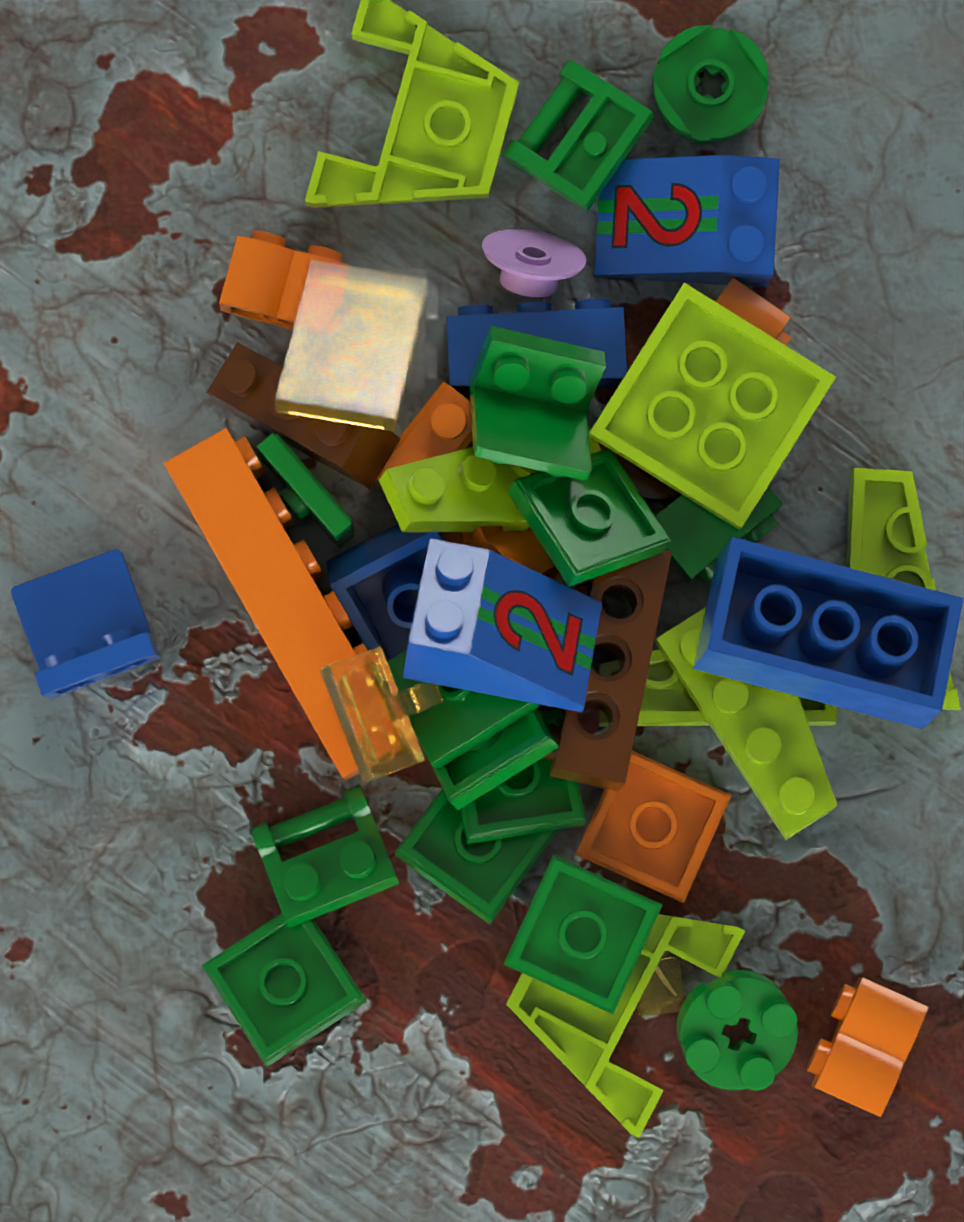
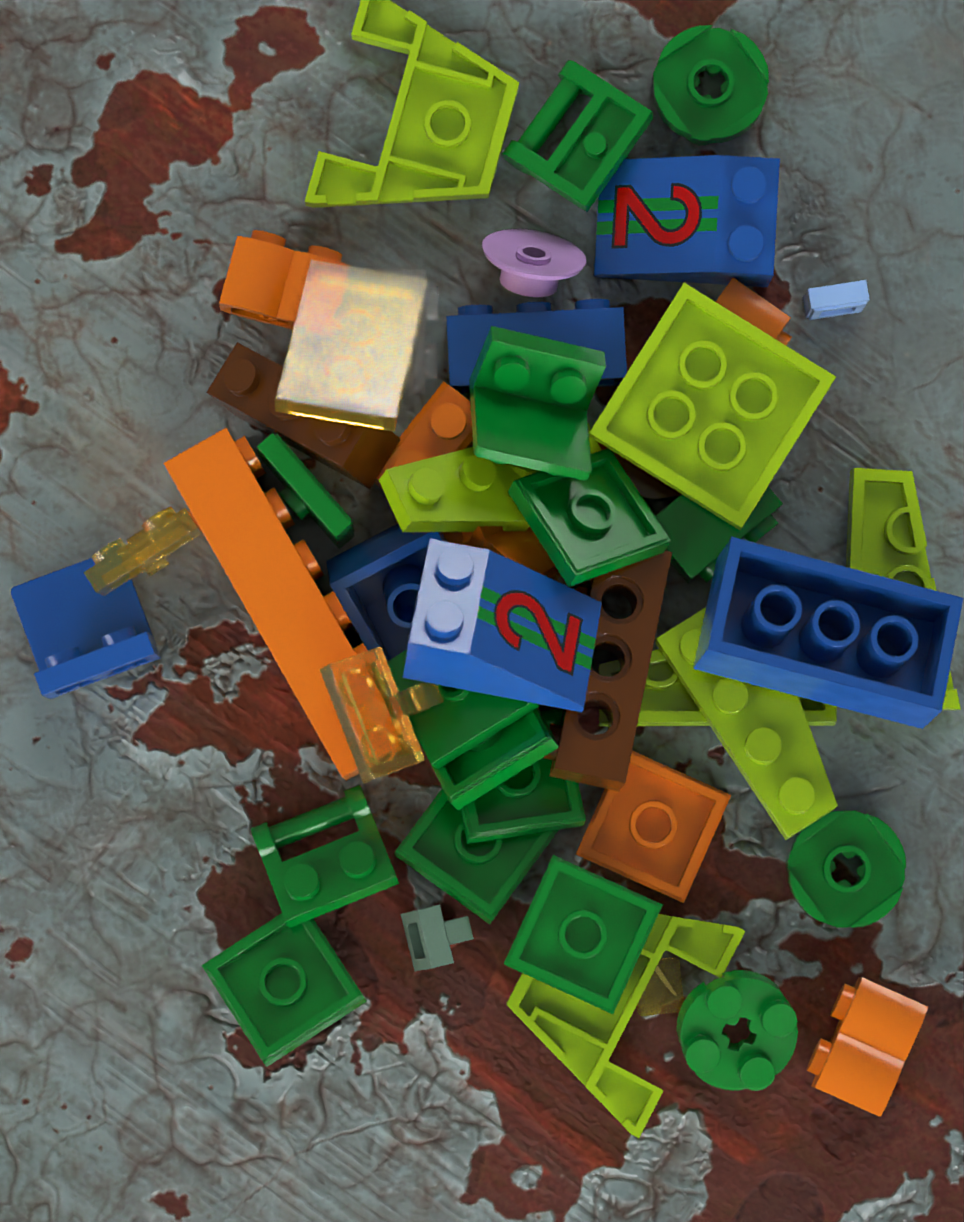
(145, 550): none -> clear yellow plate
(431, 936): none -> sand green tile
(835, 300): none -> light blue tile
(880, 873): none -> green plate

